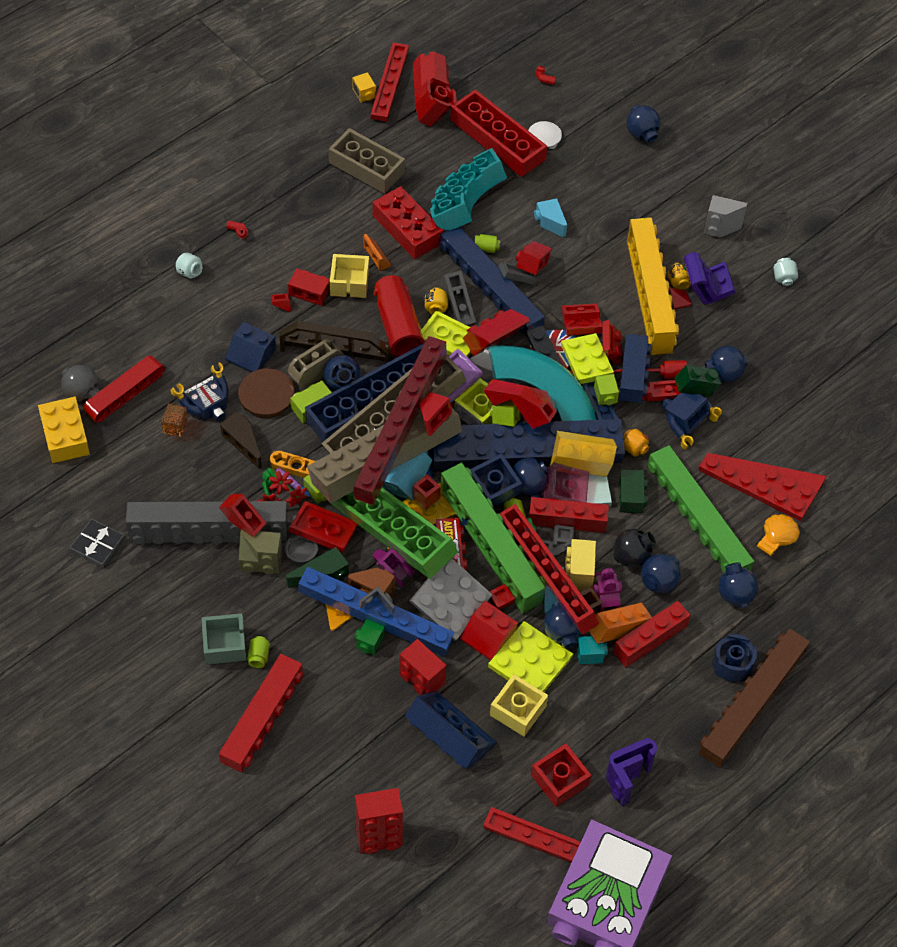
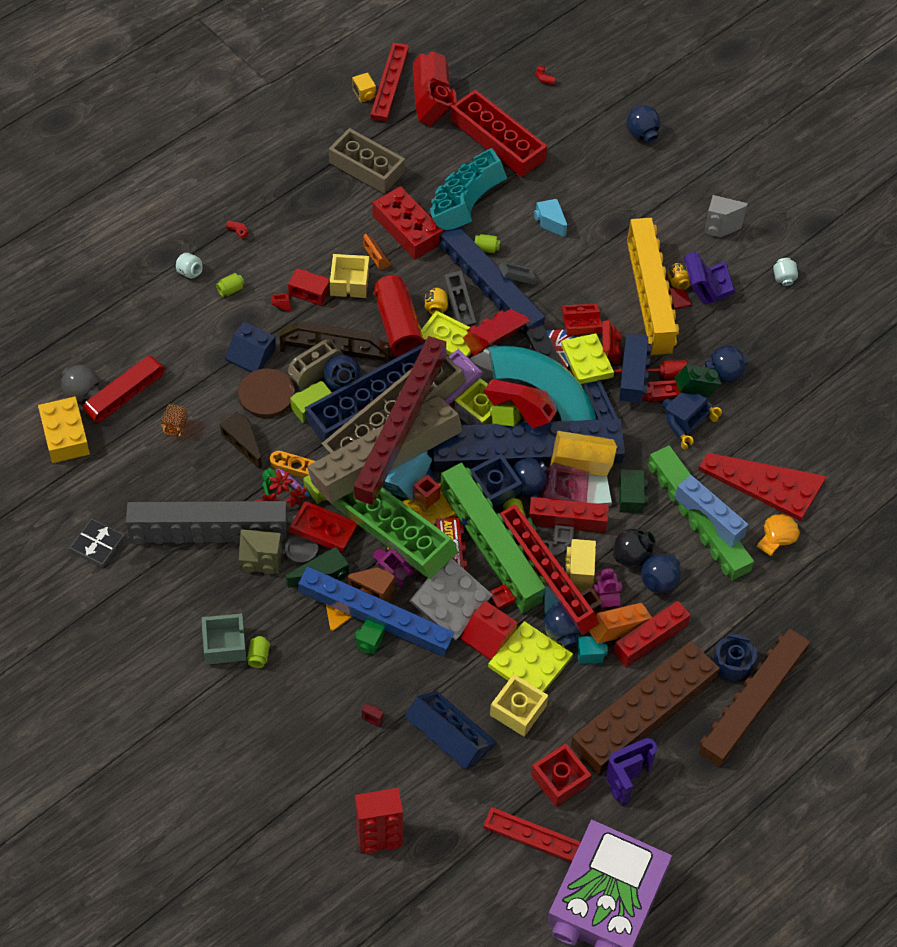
(206, 398): torso -> none
(230, 285): none -> lime brick
(242, 514): red slope -> none
(261, 713): red brick -> none
(372, 715): none -> dark red plate
(384, 598): dark grey bracket -> none
(422, 668): red brick -> none
(434, 411): red slope -> none
(533, 257): red brick -> none
(547, 133): white dish -> none
(606, 389): lime brick -> none
(635, 442): light orange head -> none
(645, 706): none -> reddish brown brick
(727, 523): none -> medium blue arch
(738, 585): dark blue brick -> none

